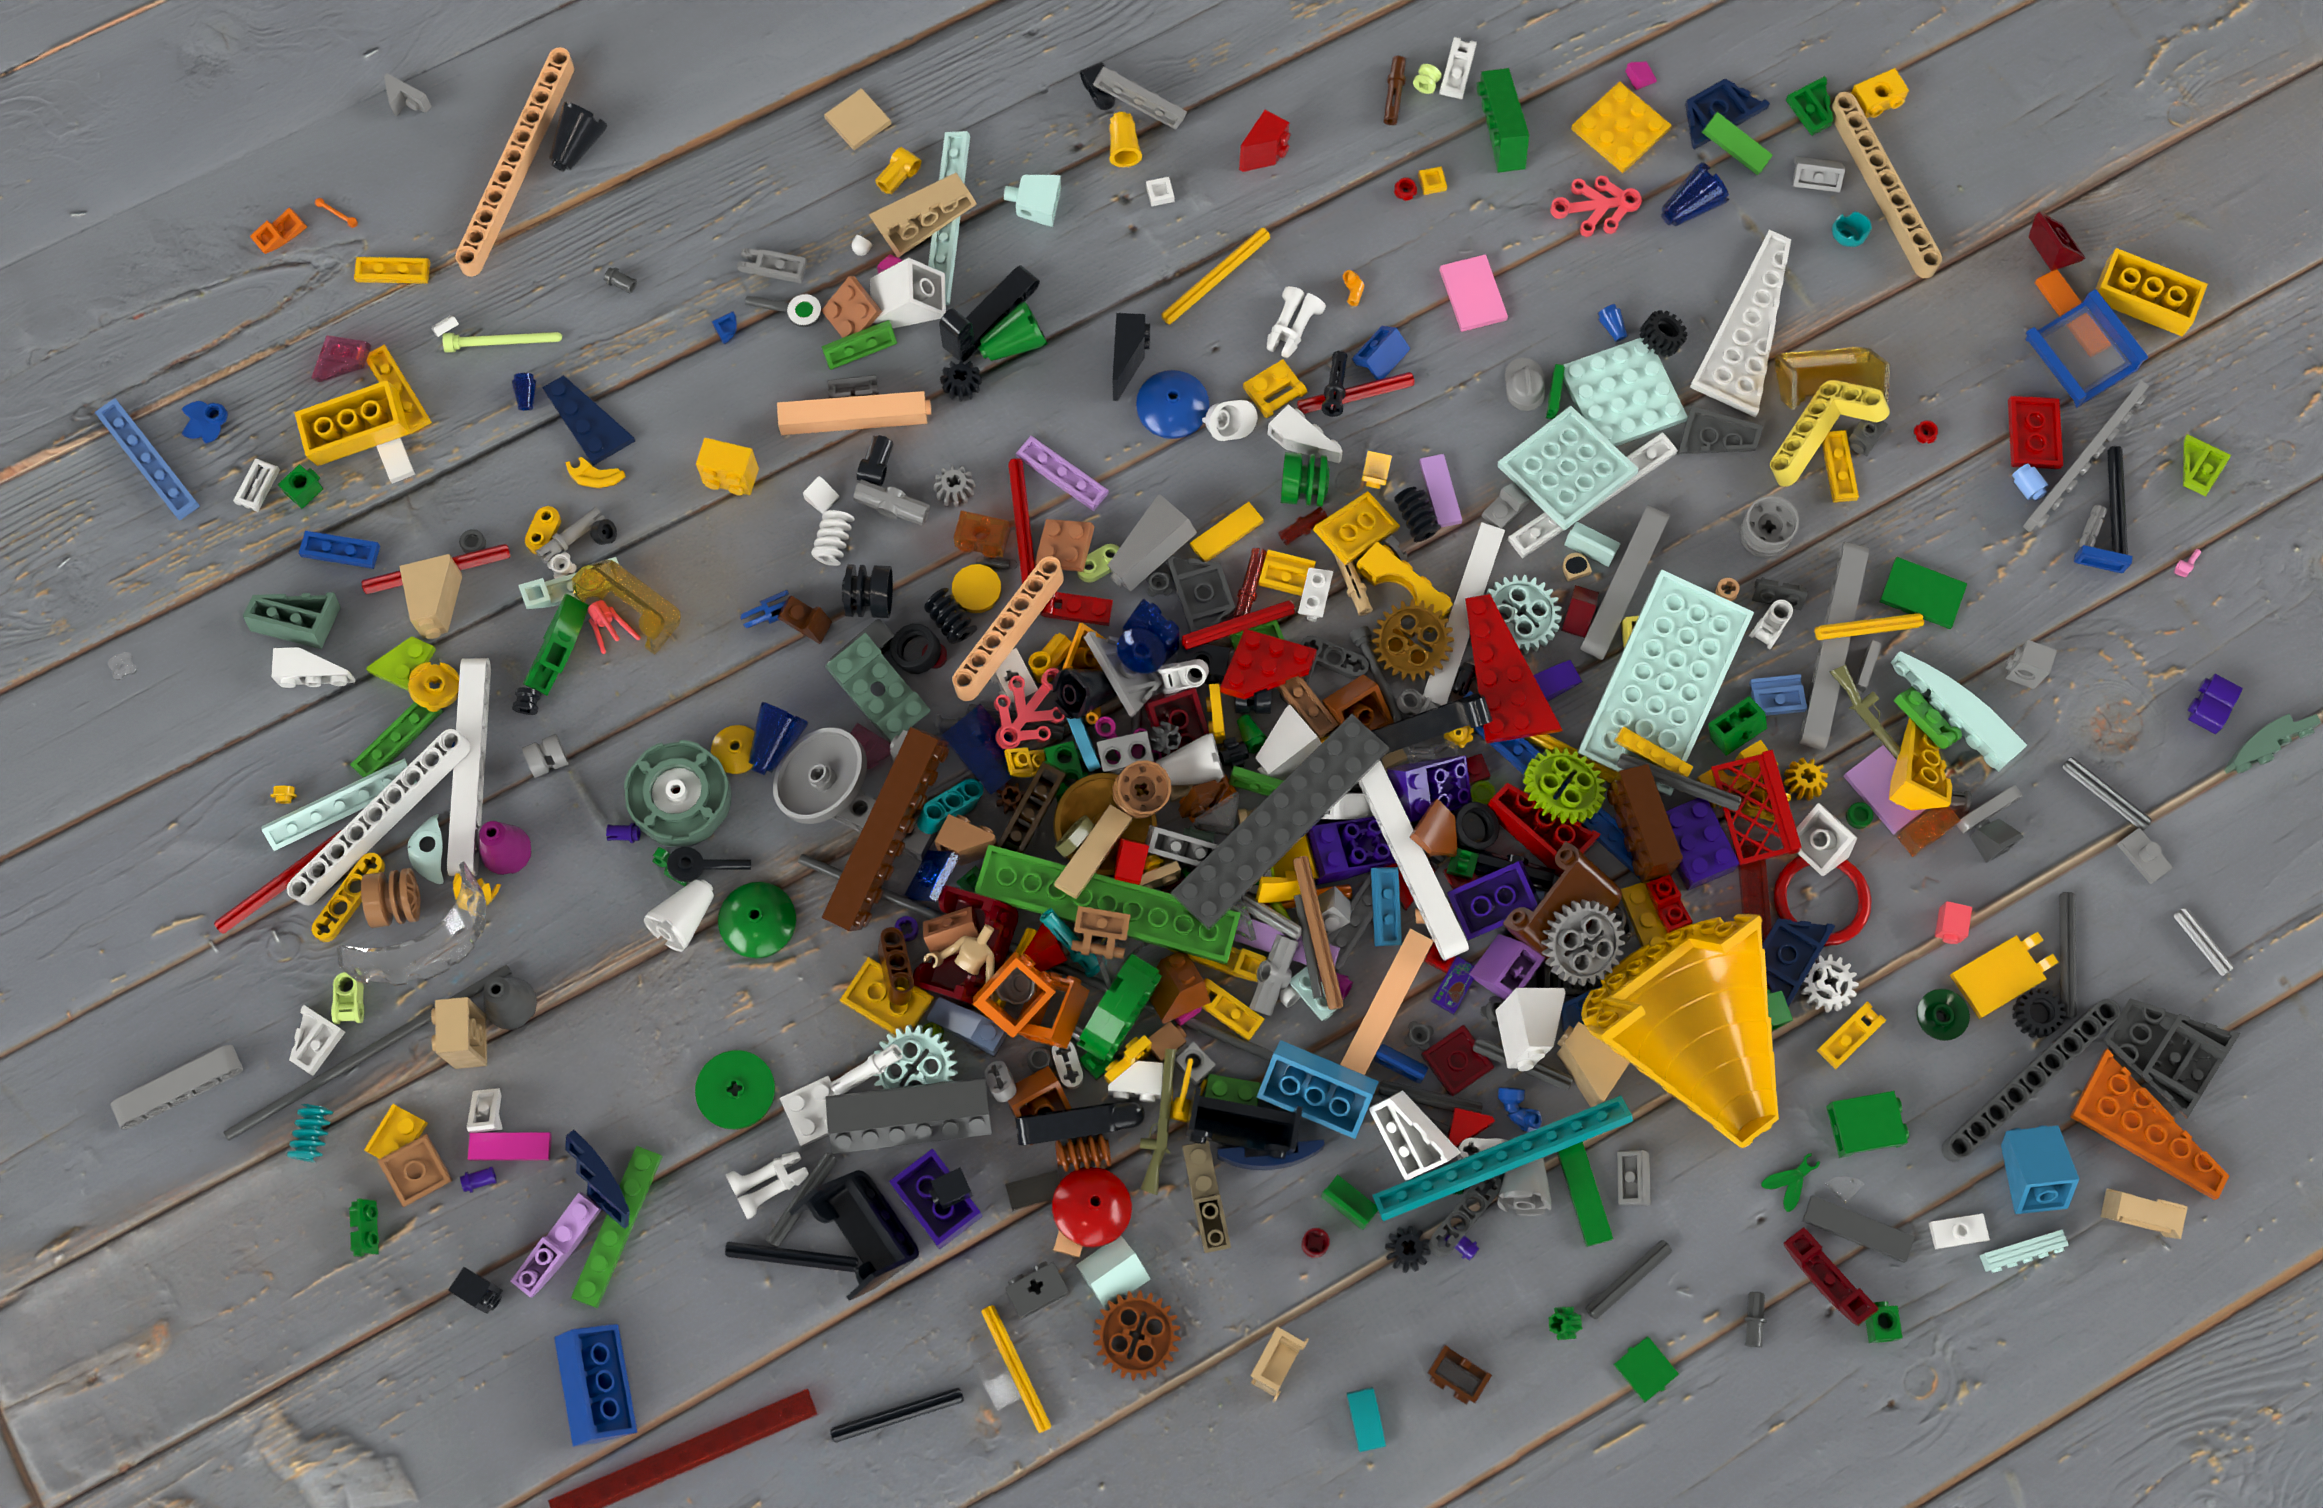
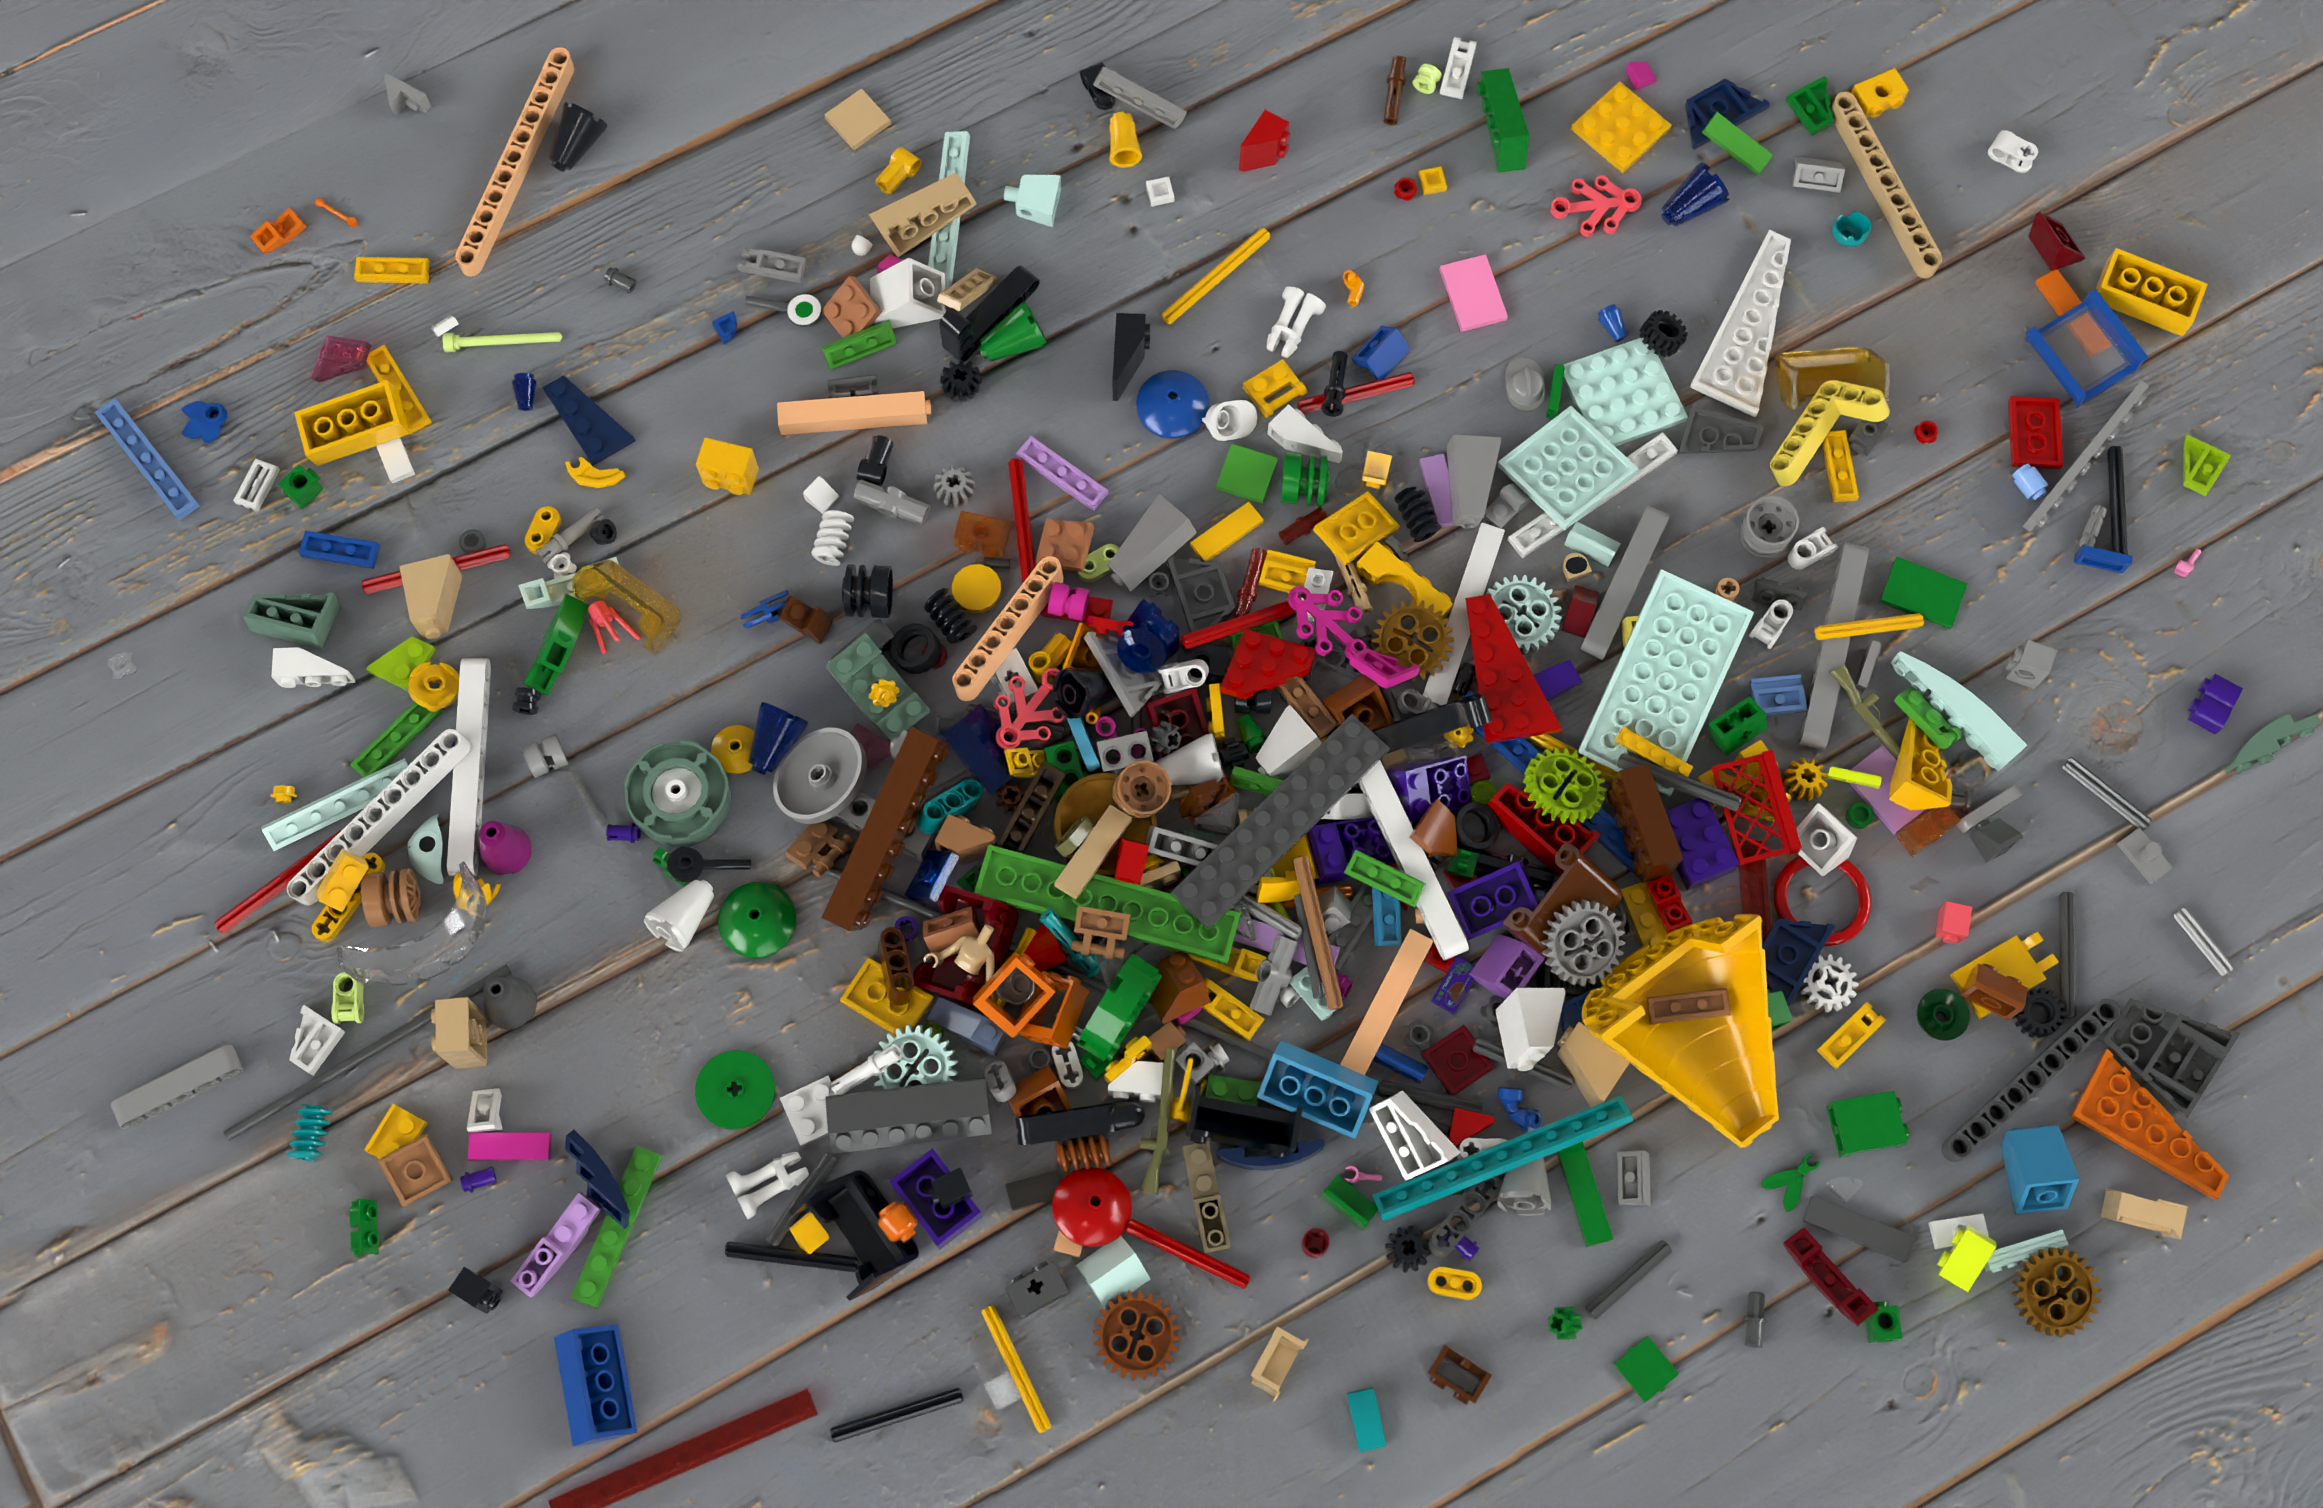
(342, 880): none -> yellow brick
(809, 1233): none -> yellow slope
(813, 842): none -> medium nougat plate
(884, 693): none -> yellow plant
(898, 1222): none -> orange head
(967, 289): none -> tan tile
(1068, 601): none -> dark pink wheel
(1103, 625): none -> red plate
(1188, 1253): none -> red axle
(1218, 1055): none -> white plate
(1247, 473): none -> bright green tile
(1324, 619): none -> dark pink plant
(1361, 1176): none -> bright pink hand
(1382, 668): none -> dark pink wing
(1385, 878): none -> bright green tile
(1454, 1283): none -> yellow plate
(1470, 476): none -> light grey slope
(1688, 1006): none -> medium nougat tile
(1814, 547): none -> white piece
(1854, 777): none -> neon yellow tile
(1966, 1257): none -> neon yellow brick
(1994, 991): none -> dark orange slope
(2011, 150): none -> white piece
(2068, 1313): none -> pearl gold gear

